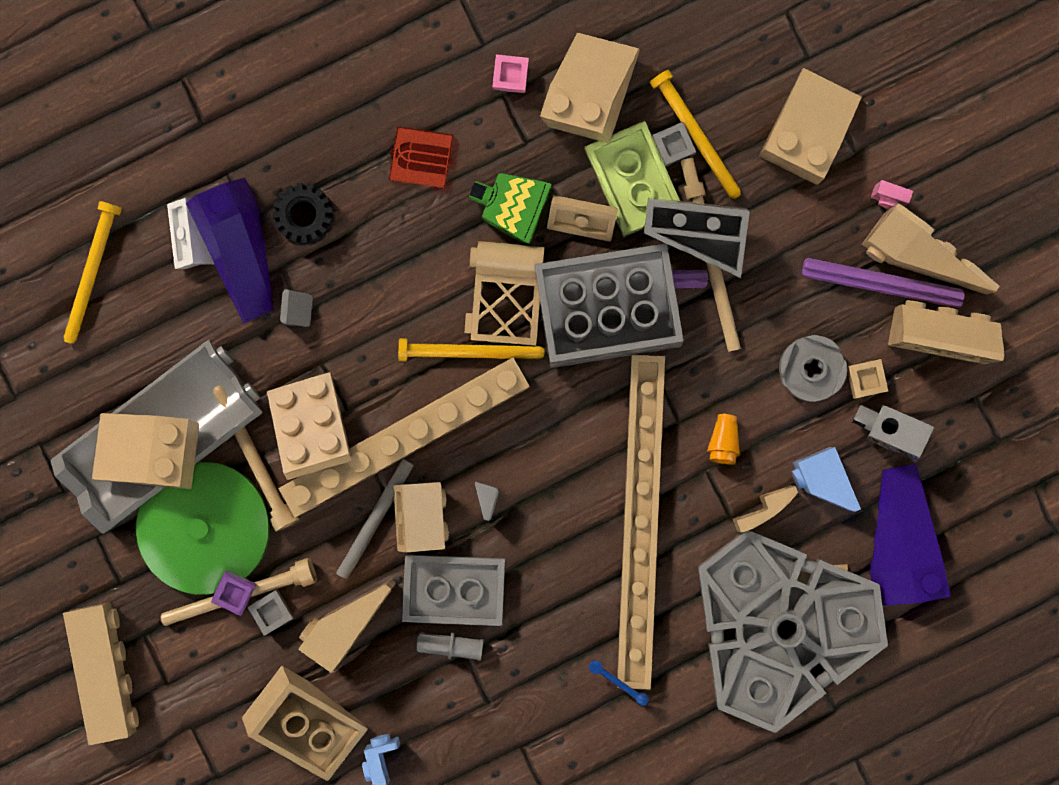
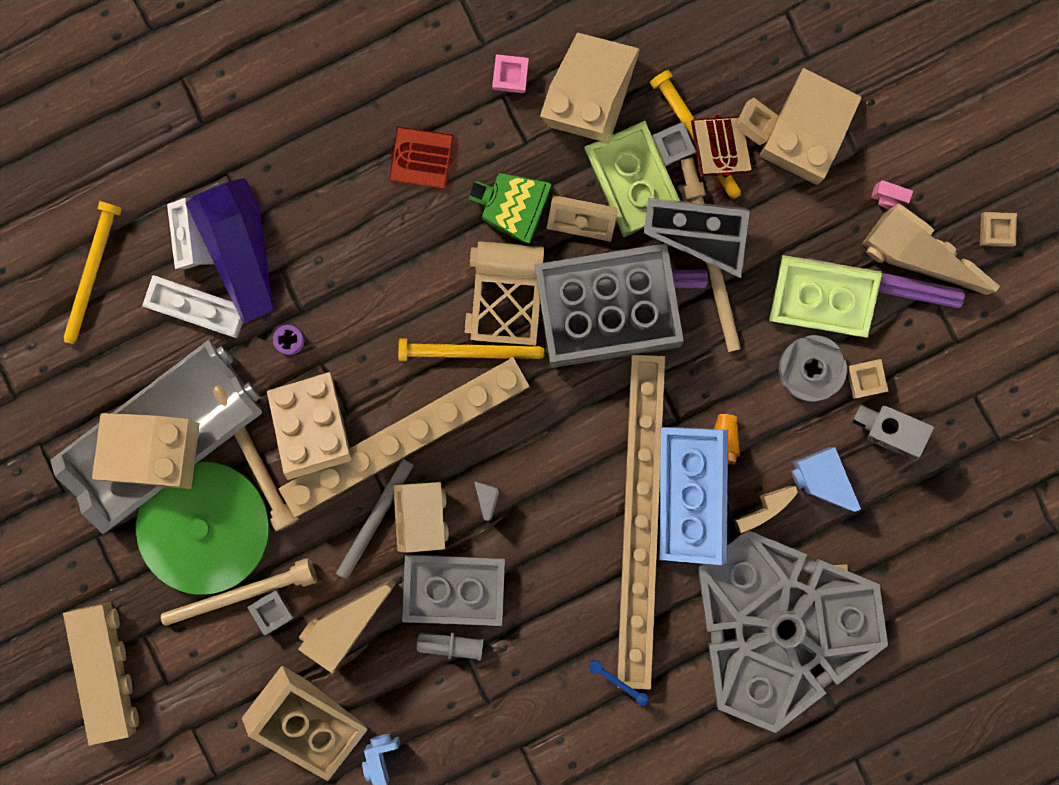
(193, 306): none -> white tile
(233, 592): medium lavender tile -> none
(282, 332): none -> medium lavender bush
(289, 200): black tyre -> none
(296, 308): light grey slope -> none
(693, 495): none -> light blue plate
(720, 147): none -> piece
(756, 121): none -> tan plate
(825, 296): none -> yellowish green tile
(906, 545): dark purple wedge -> none
(946, 333): tan slope -> none
(998, 229): none -> tan tile

